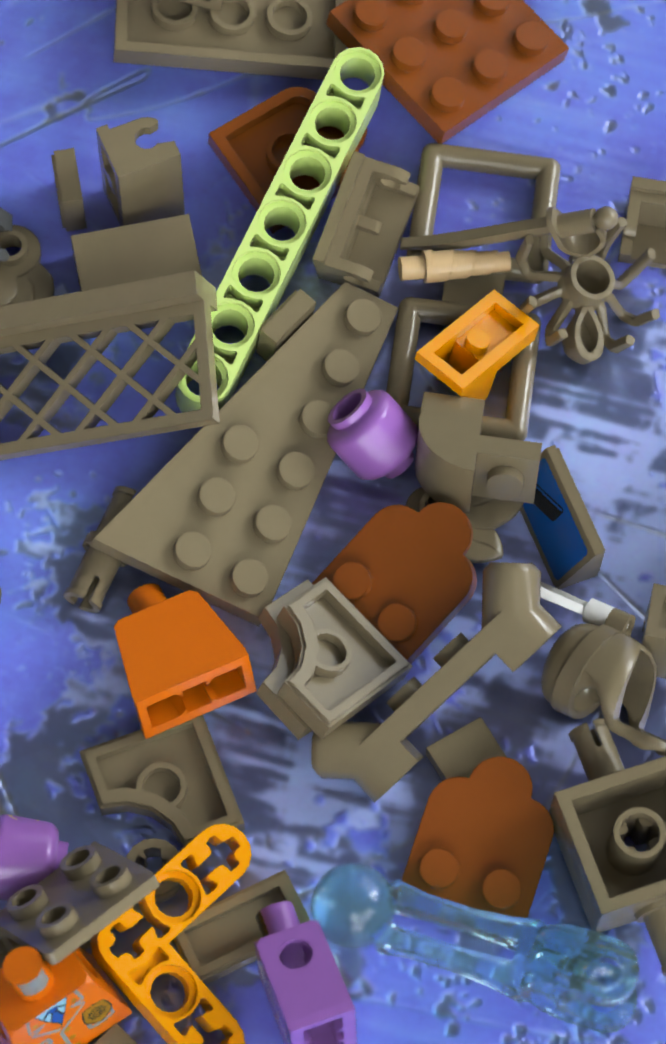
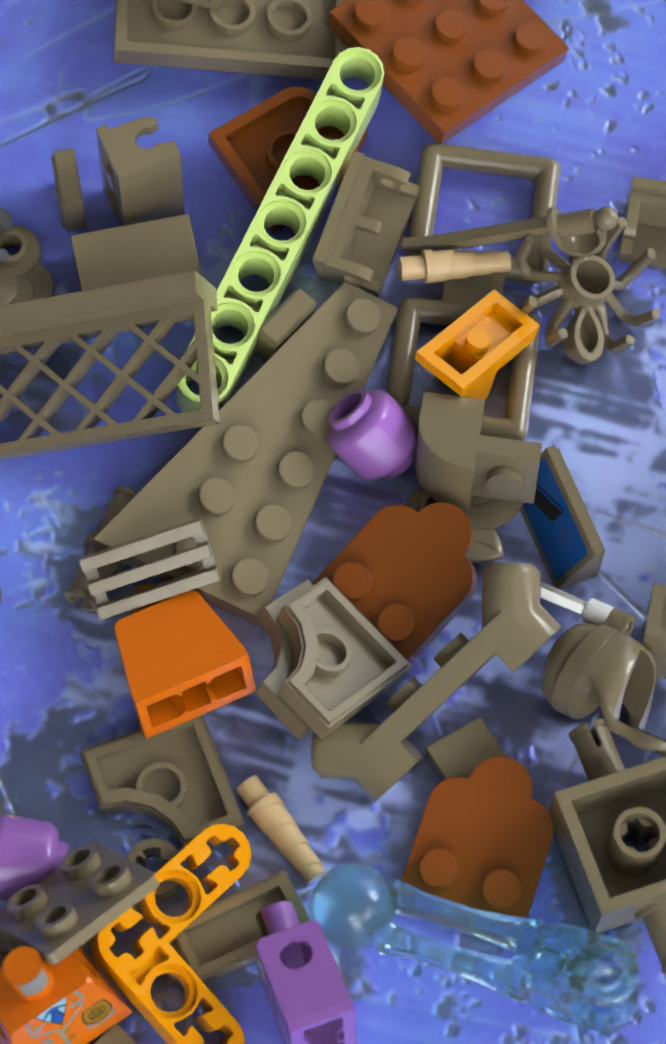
(99, 586): none -> tile
(277, 823): none -> tan animal

